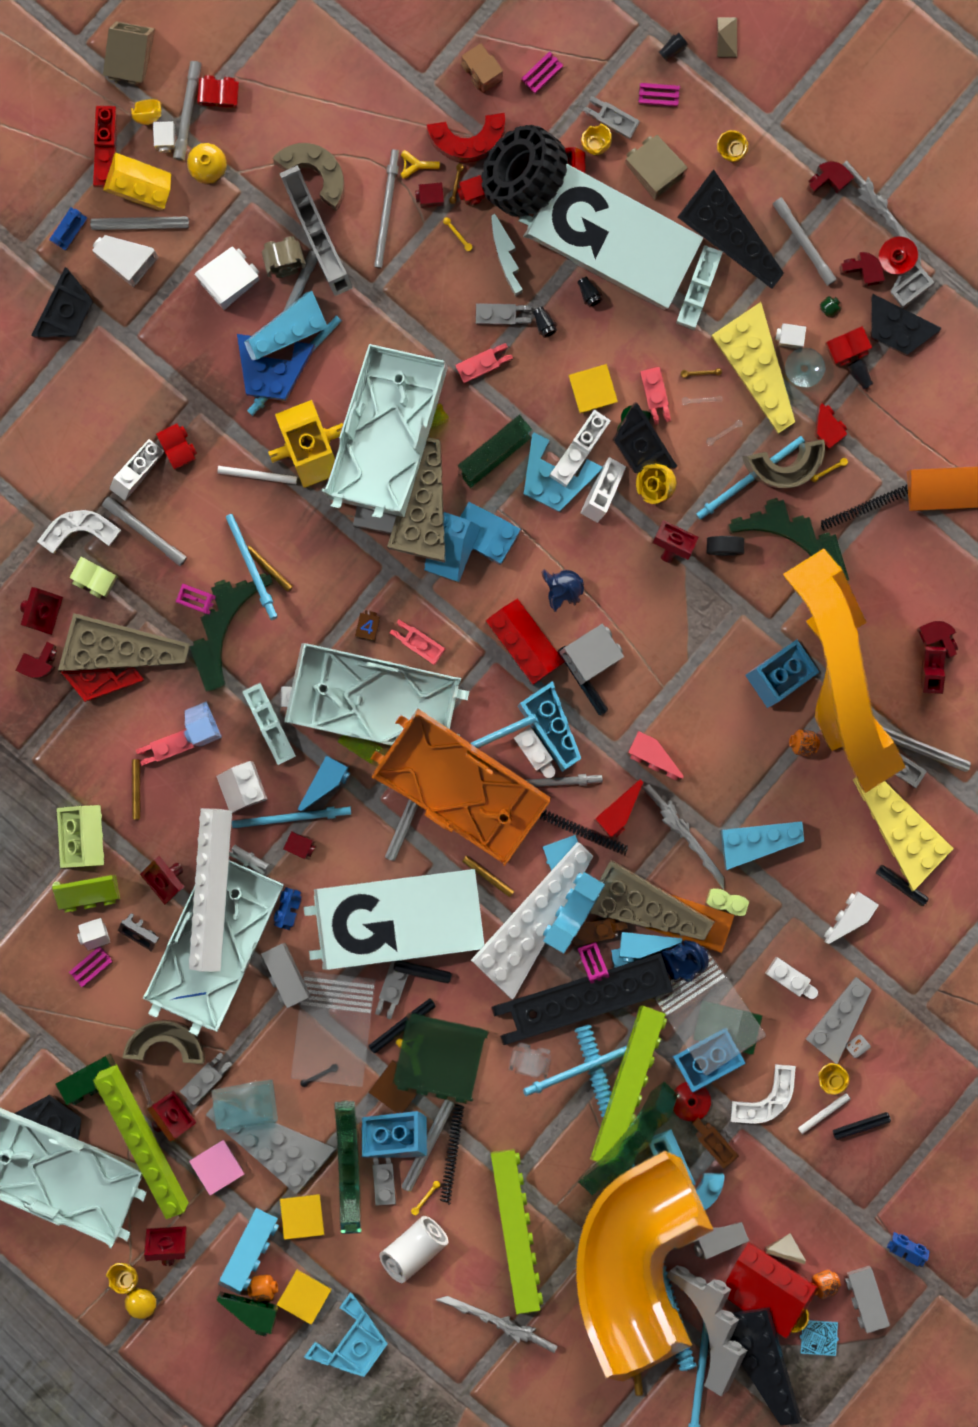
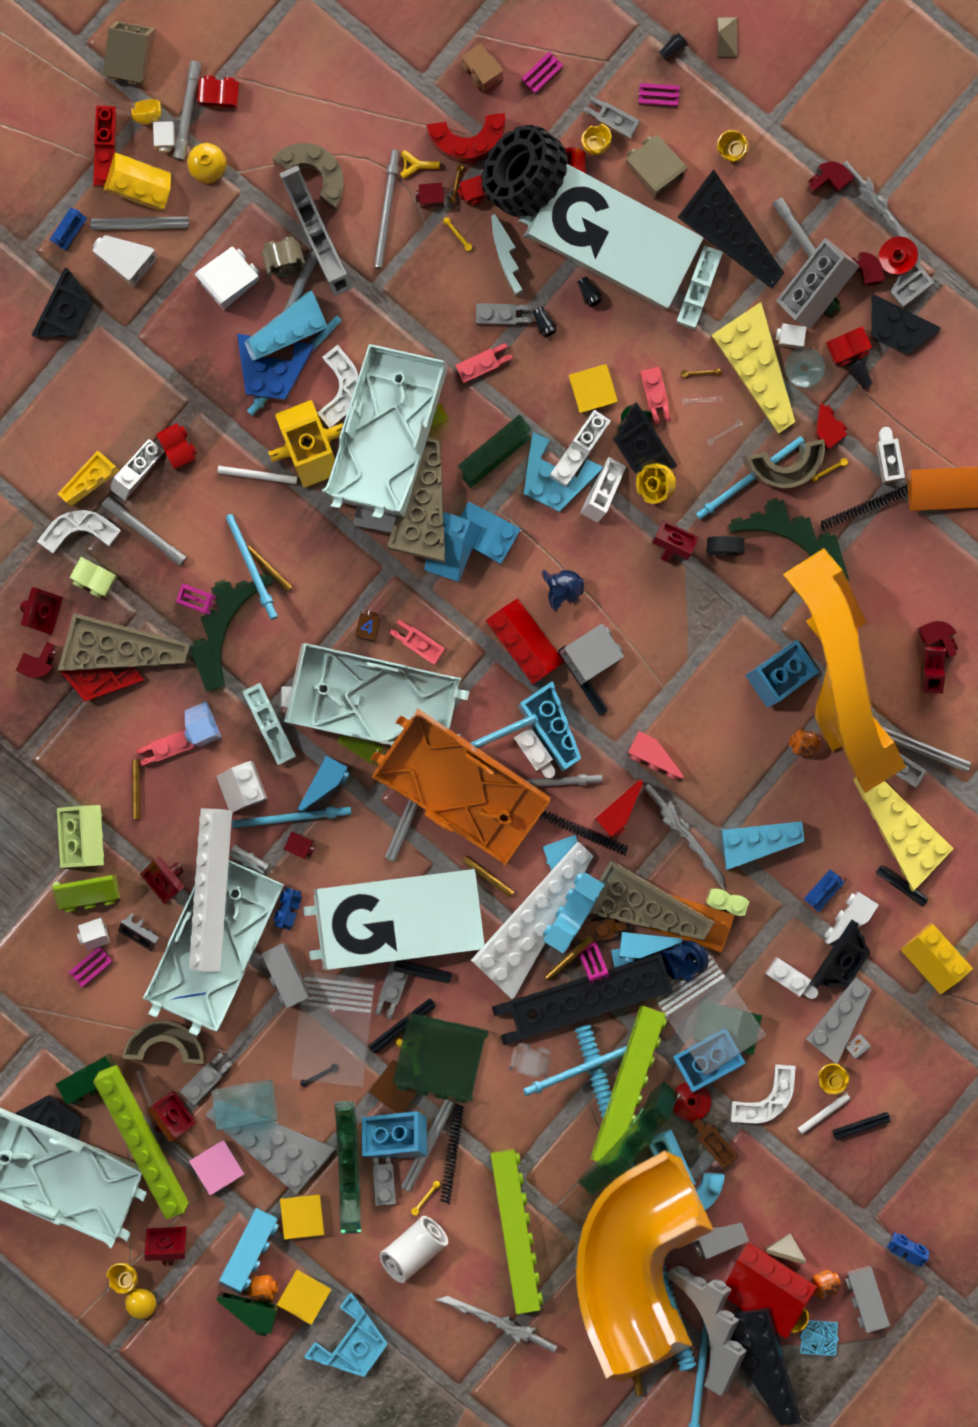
(88, 478): none -> yellow wing
(348, 377): none -> white plate
(568, 958): none -> pearl gold bar
(817, 283): none -> light grey slope
(824, 890): none -> blue hinge
(843, 959): none -> black wing
(889, 457): none -> white brick
(936, 958): none -> yellow slope

